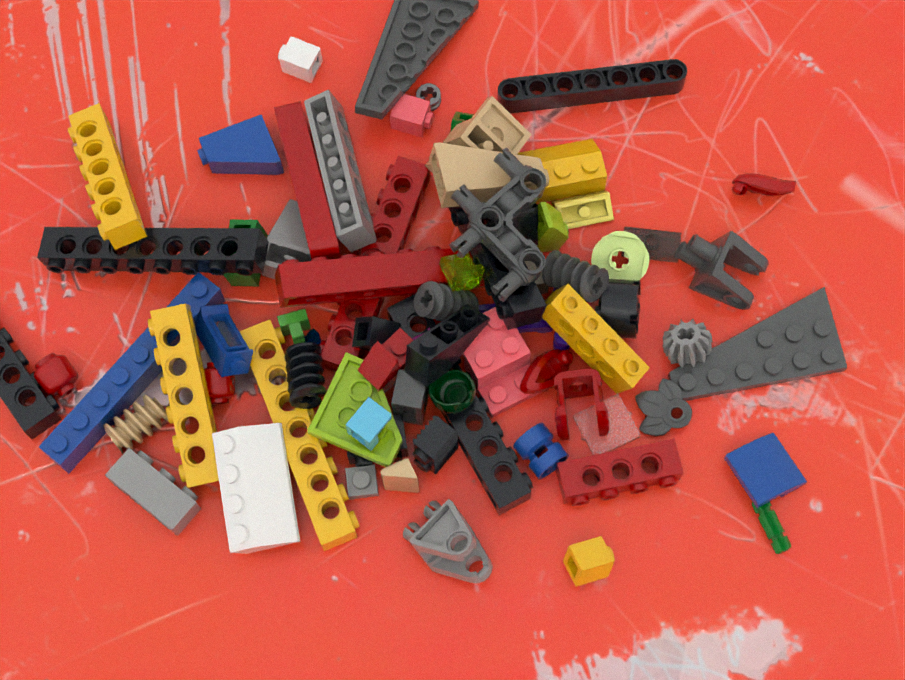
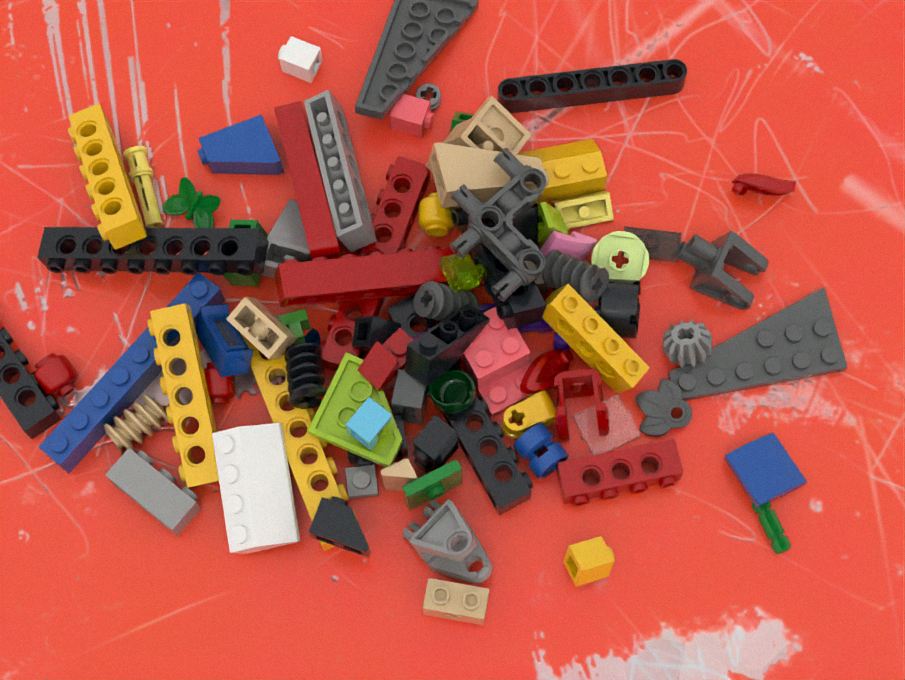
(141, 176): none -> light yellow pin
(194, 203): none -> green piece
(261, 328): none -> tan brick
(338, 526): none -> black slope
(432, 485): none -> green plate
(433, 218): none -> yellow head
(456, 601): none -> tan brick
(531, 412): none -> yellow piece
(575, 245): none -> bright pink slope

